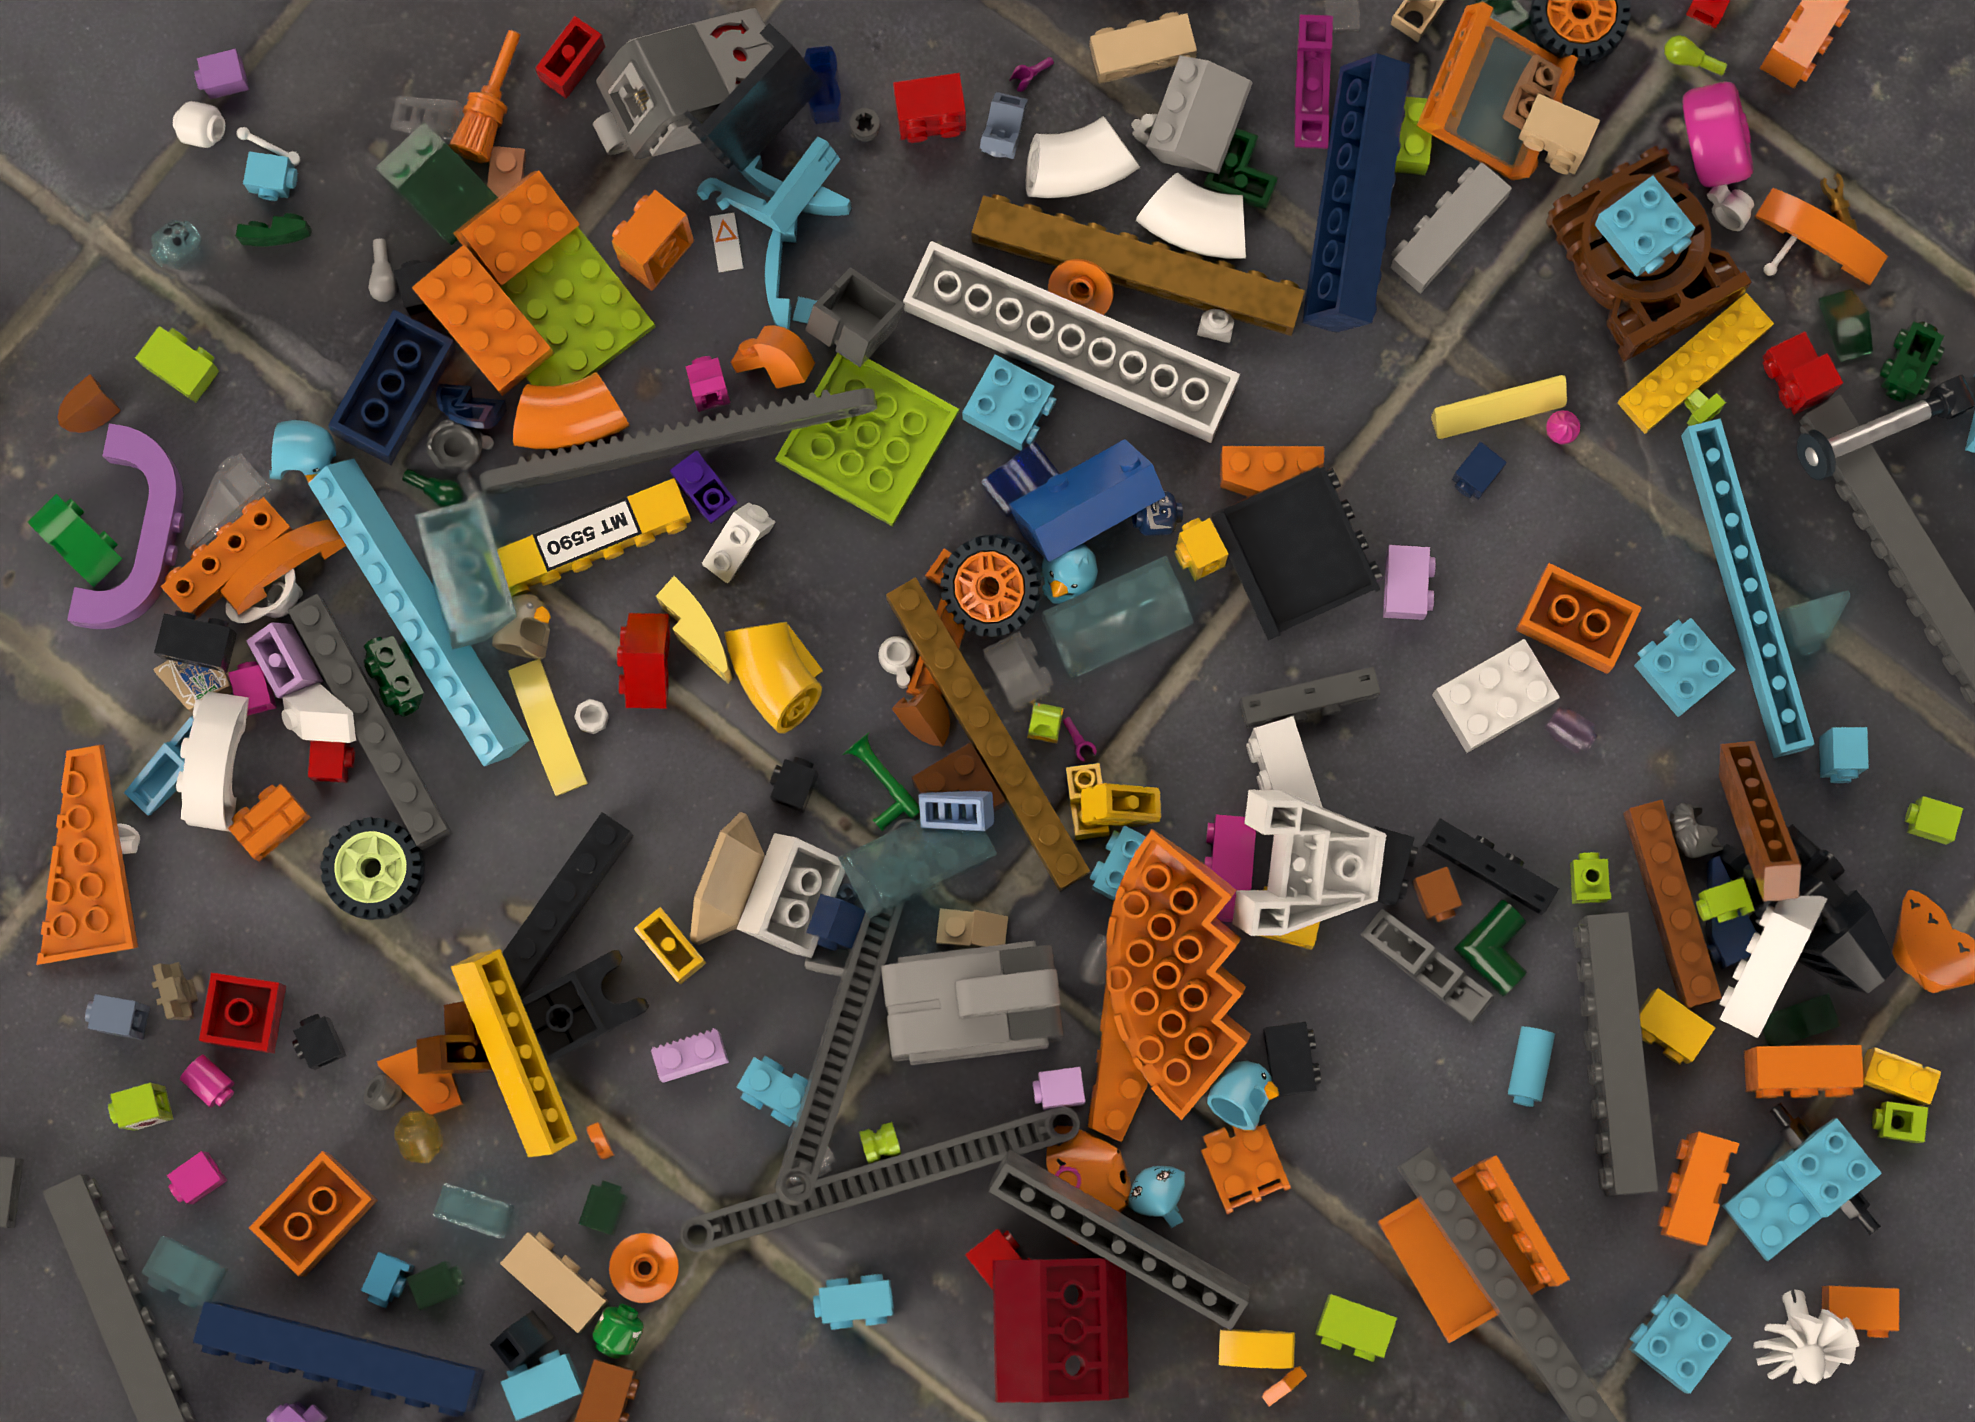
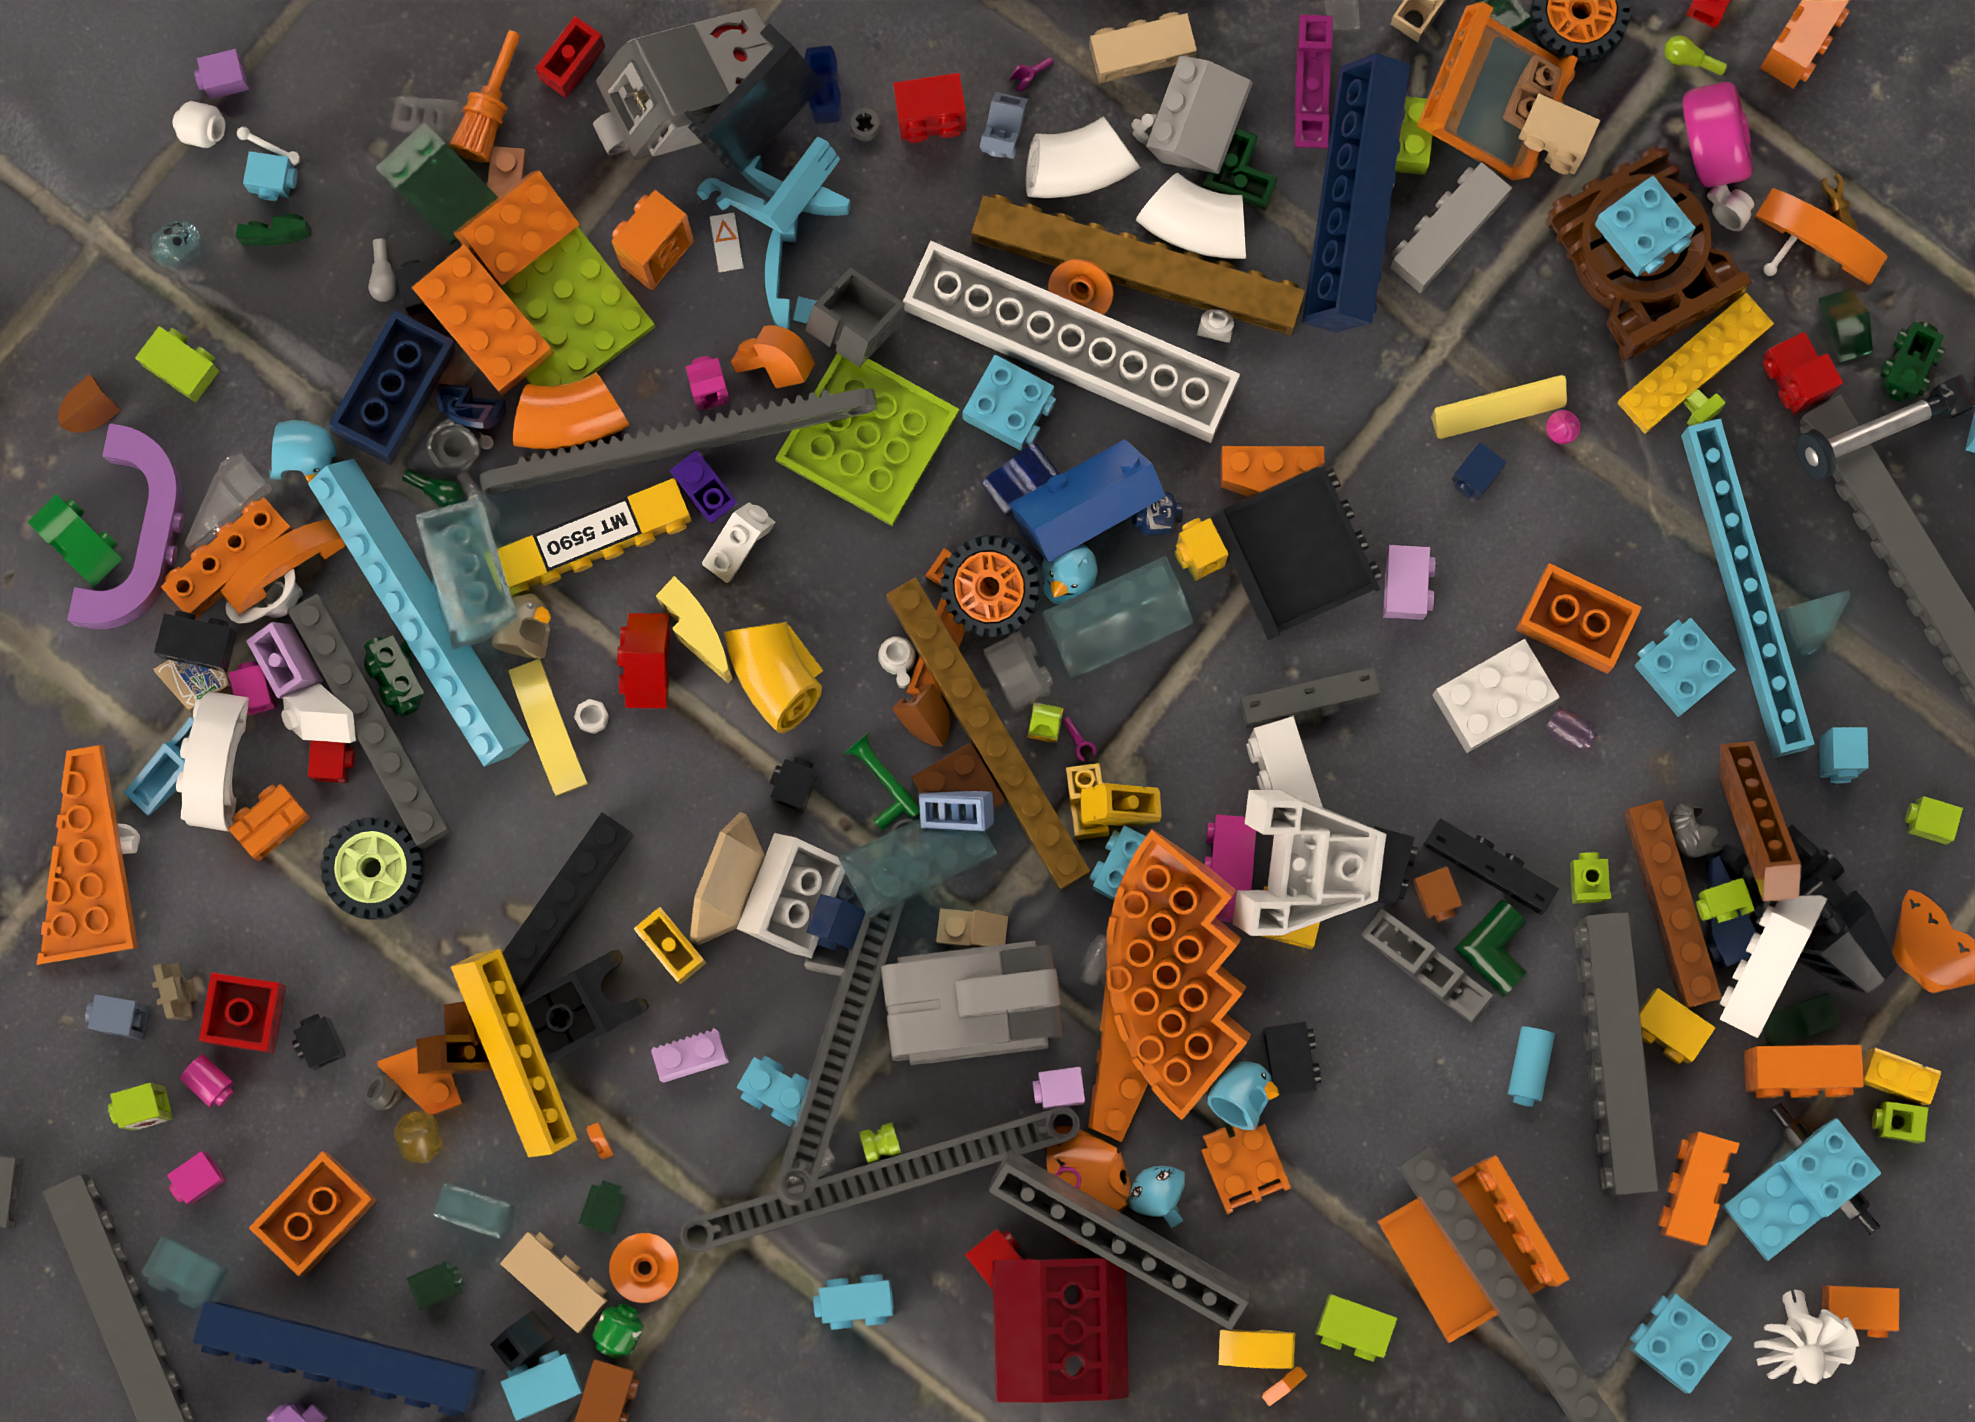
(386, 1279): dark azure brick -> none

